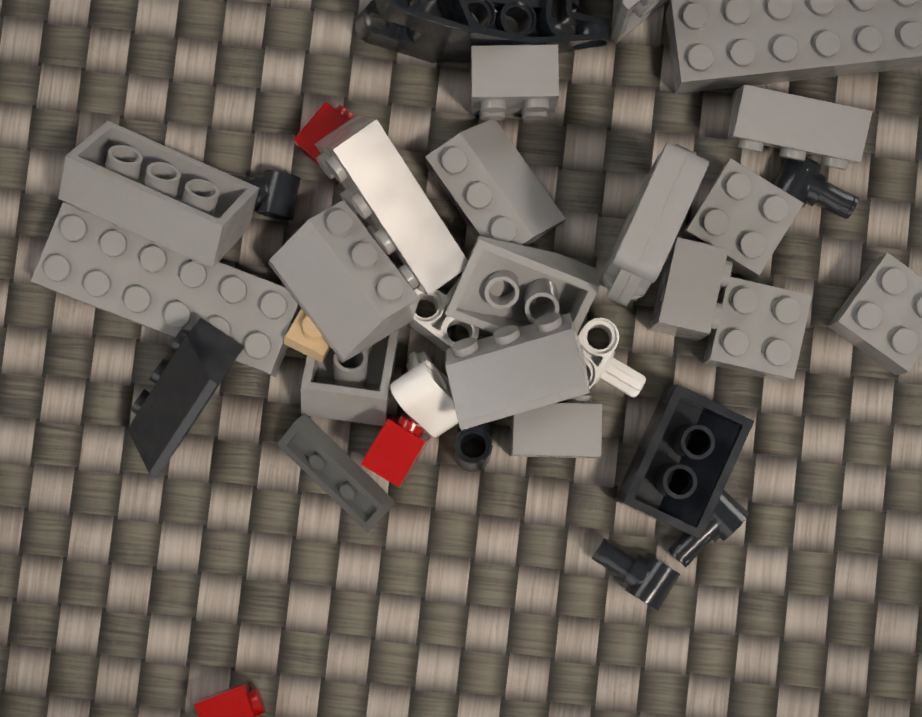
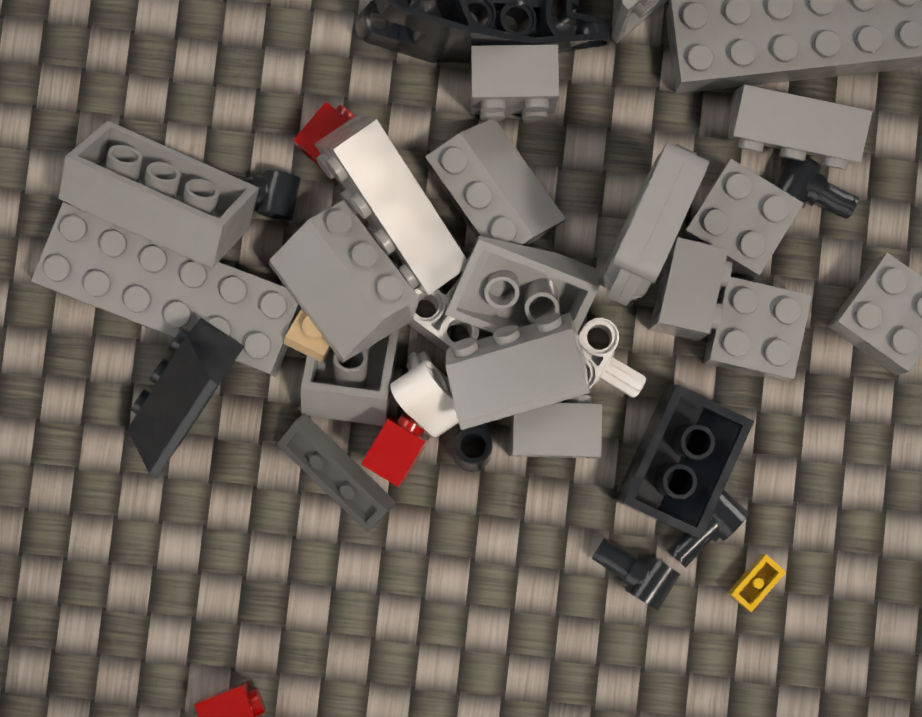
(756, 582): none -> yellow piece

